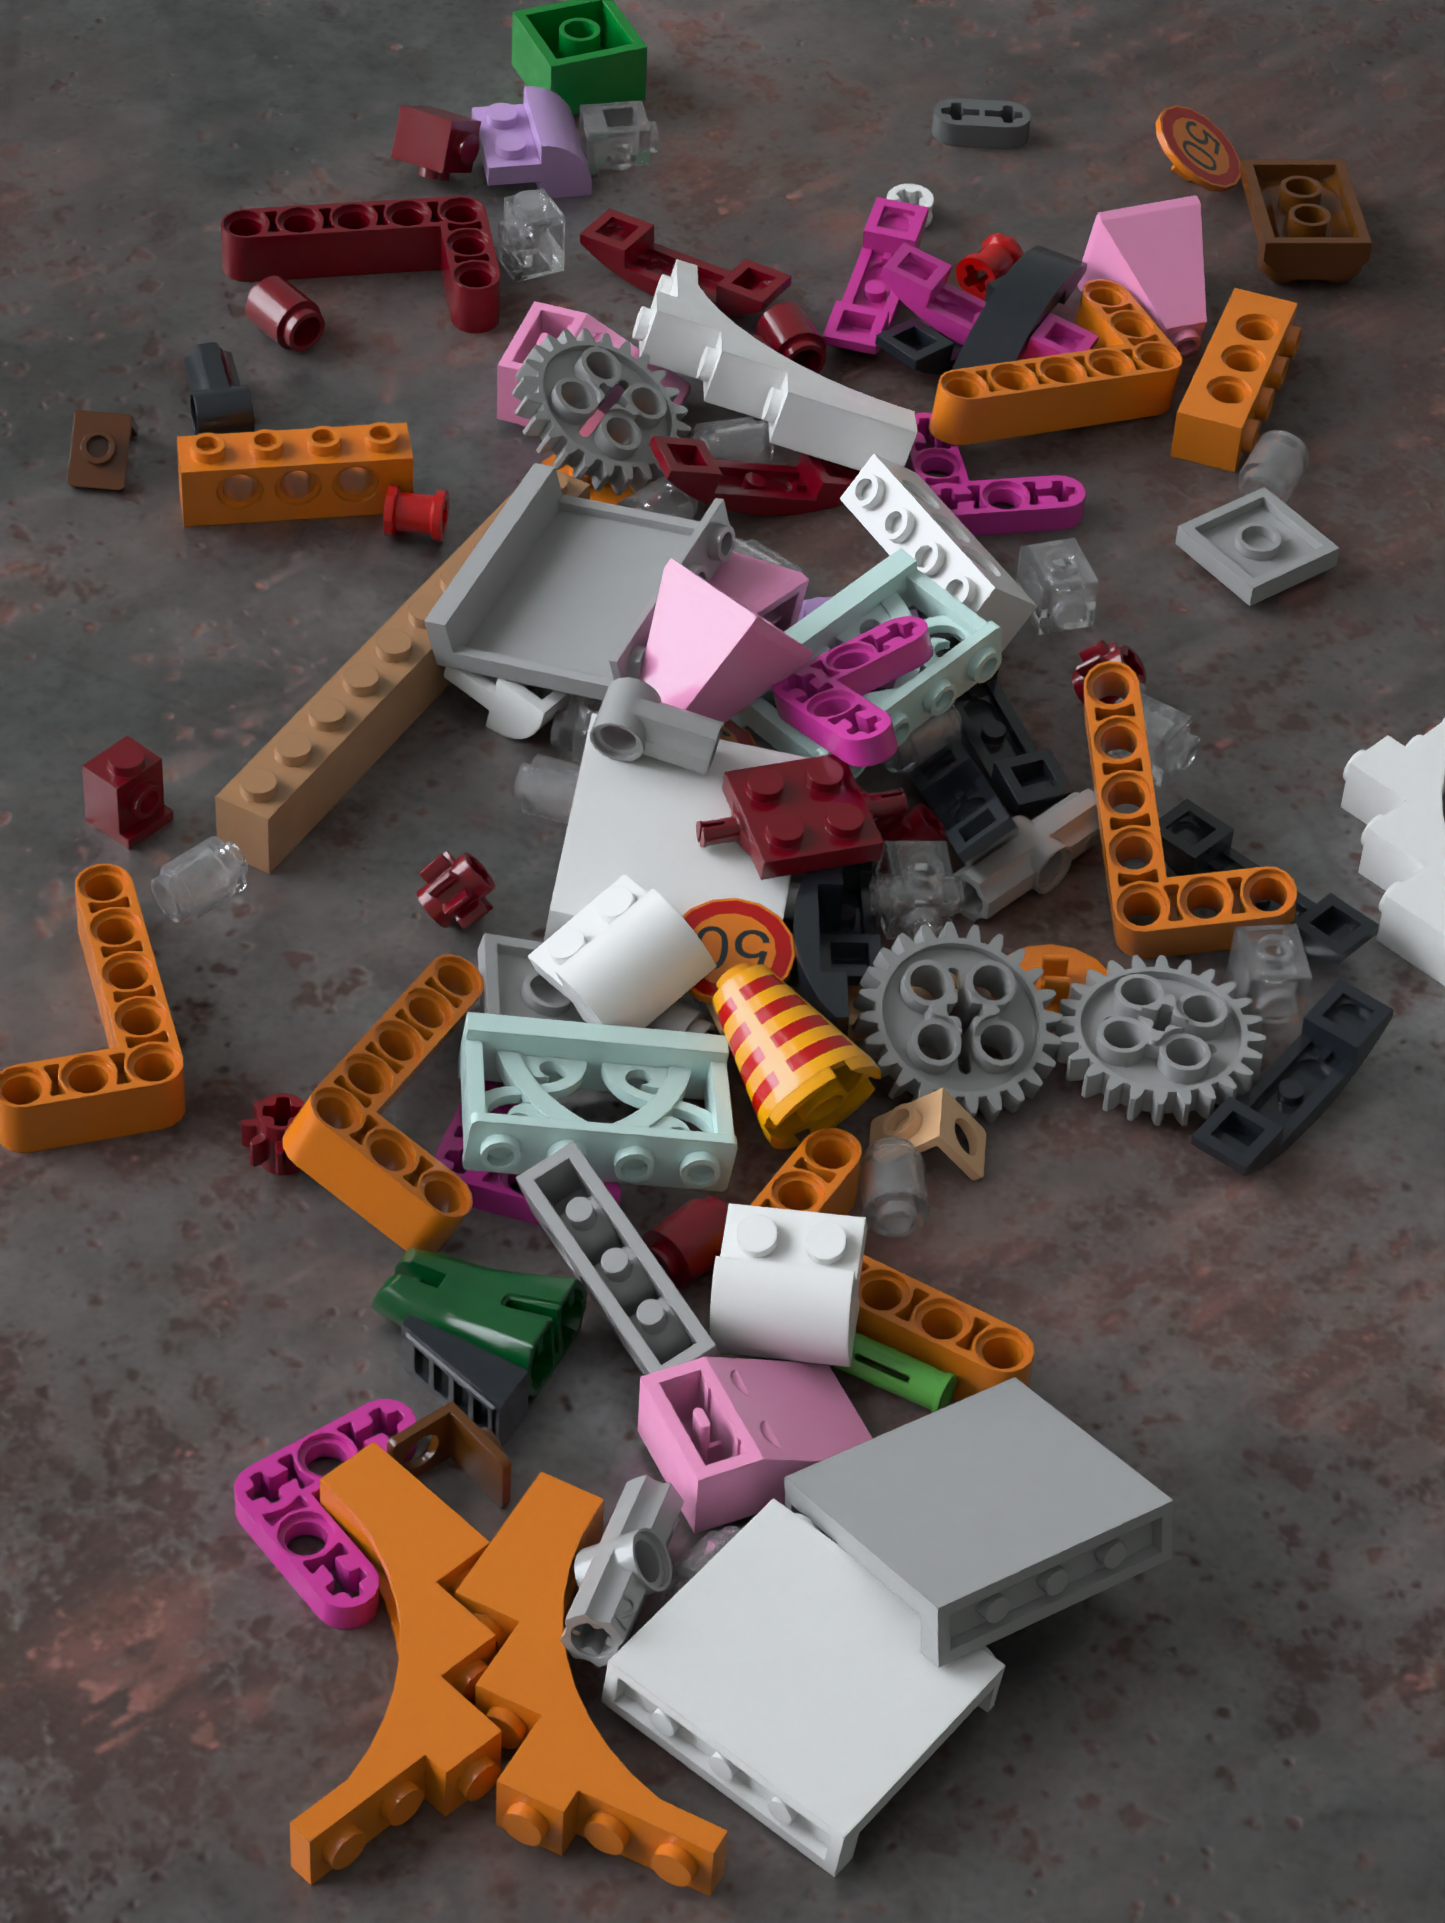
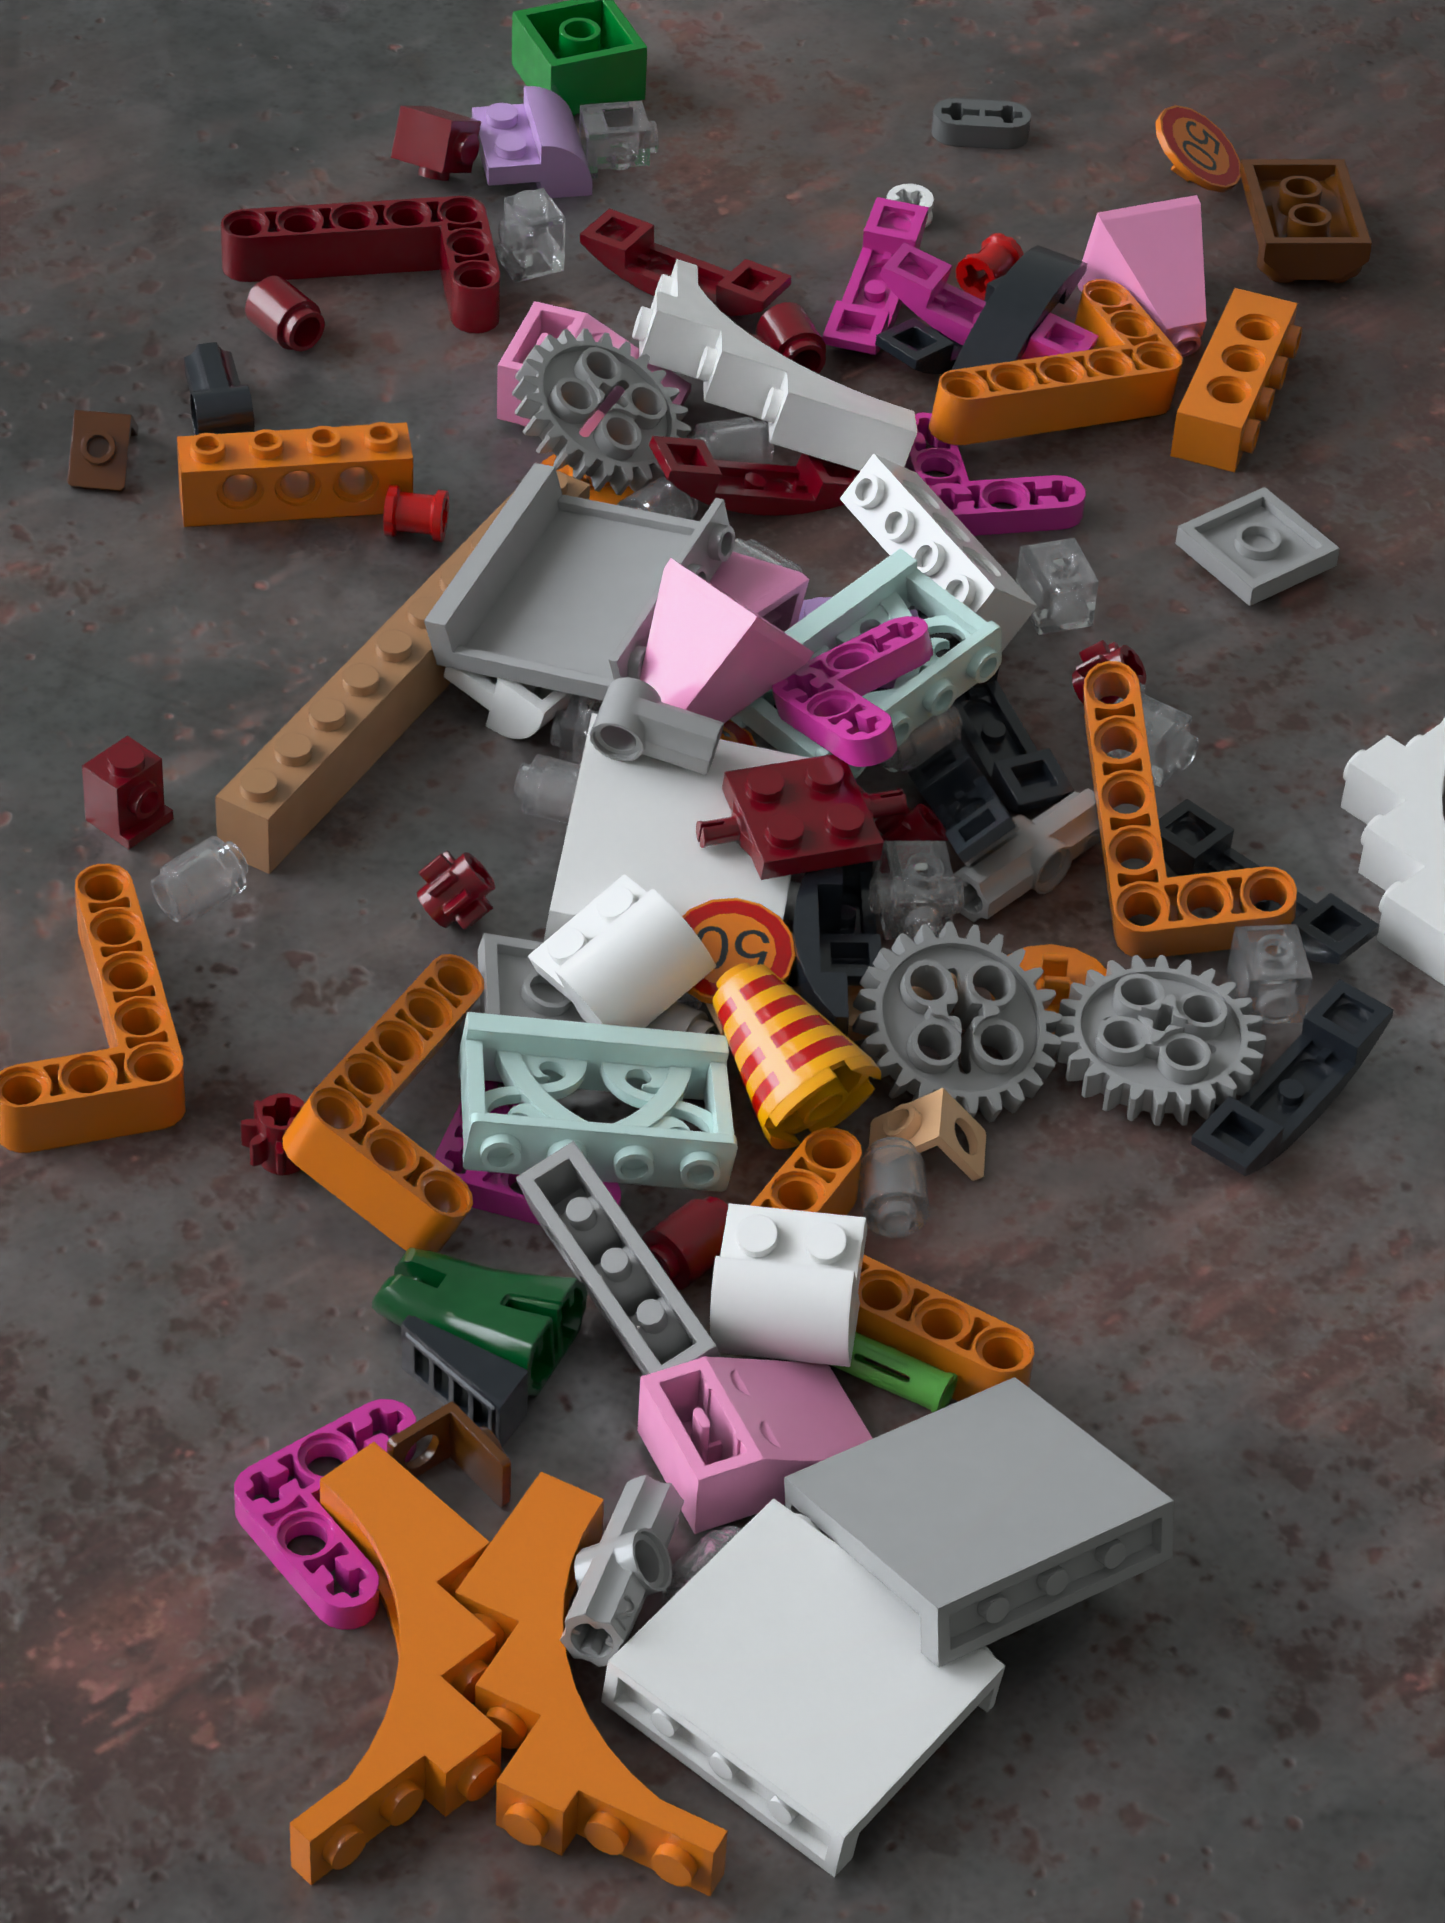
(1275, 464): clear brick -> none

